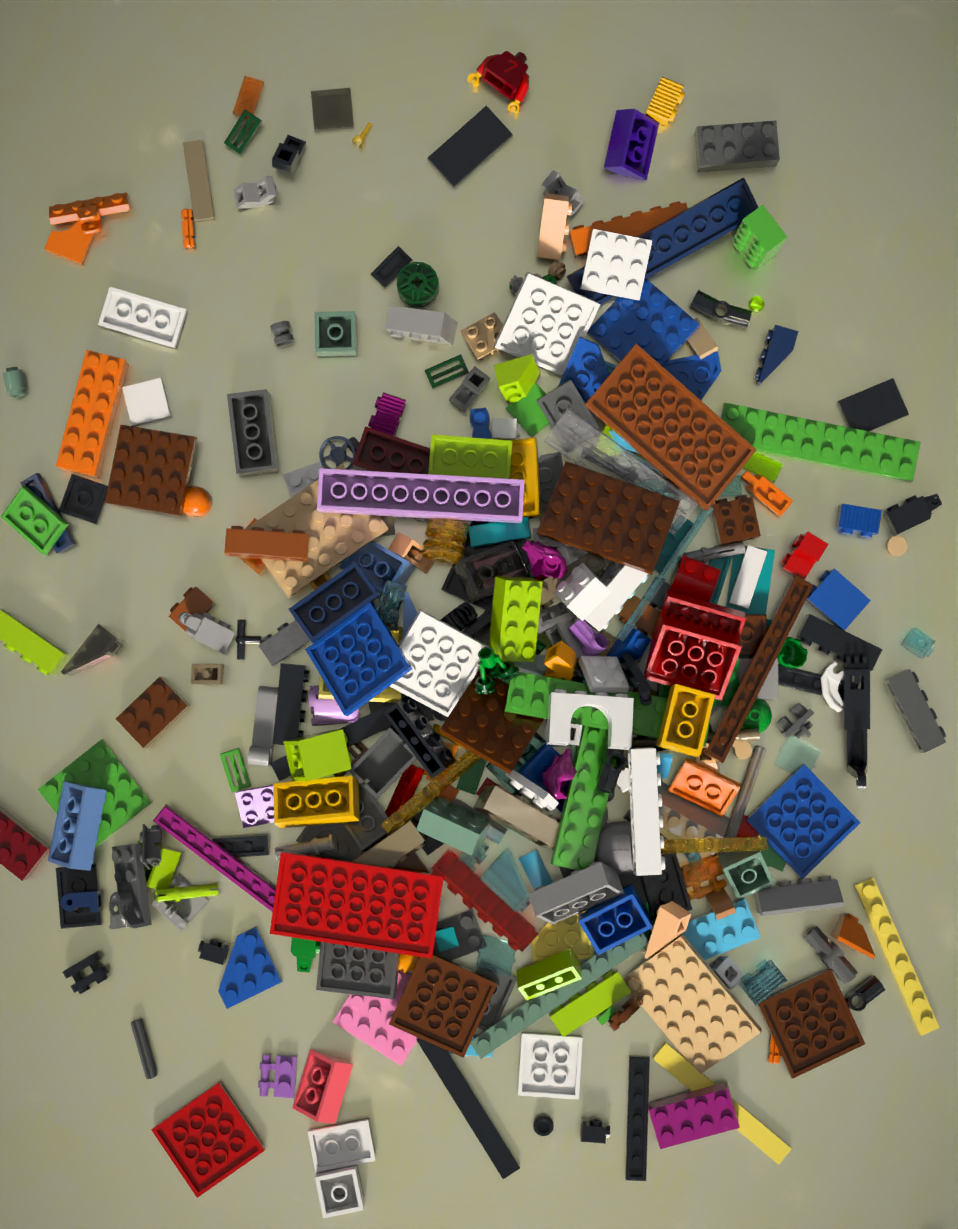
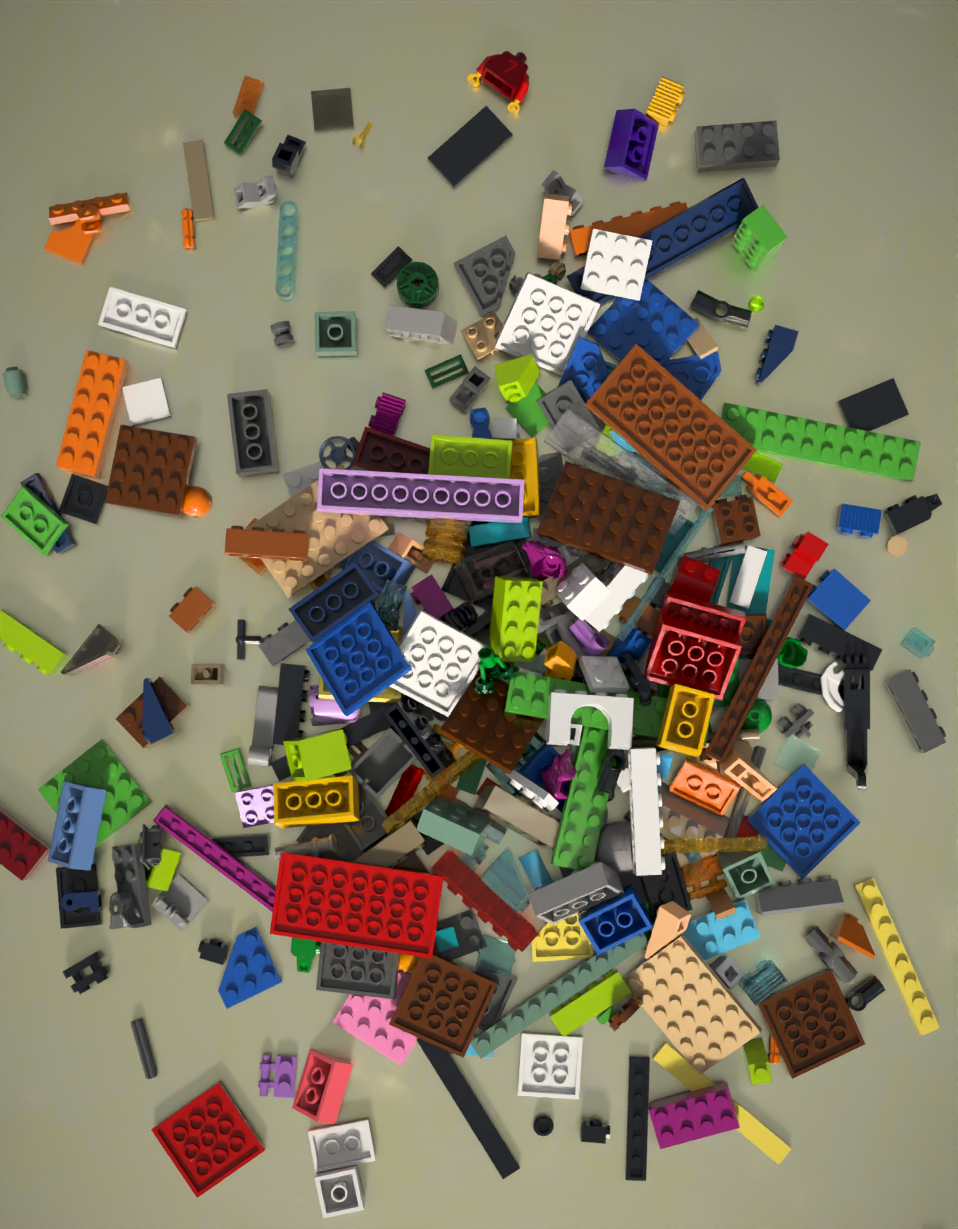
(155, 718): none -> dark blue slope
(177, 893): lime pin -> none
(206, 631): light grey hinge -> none
(283, 242): none -> clear light blue beam
(431, 597): none -> magenta brick
(487, 273): none -> dark grey plate
(548, 974): lime brick -> none
(747, 774): none -> light nougat slope
(757, 1062): none -> lime slope

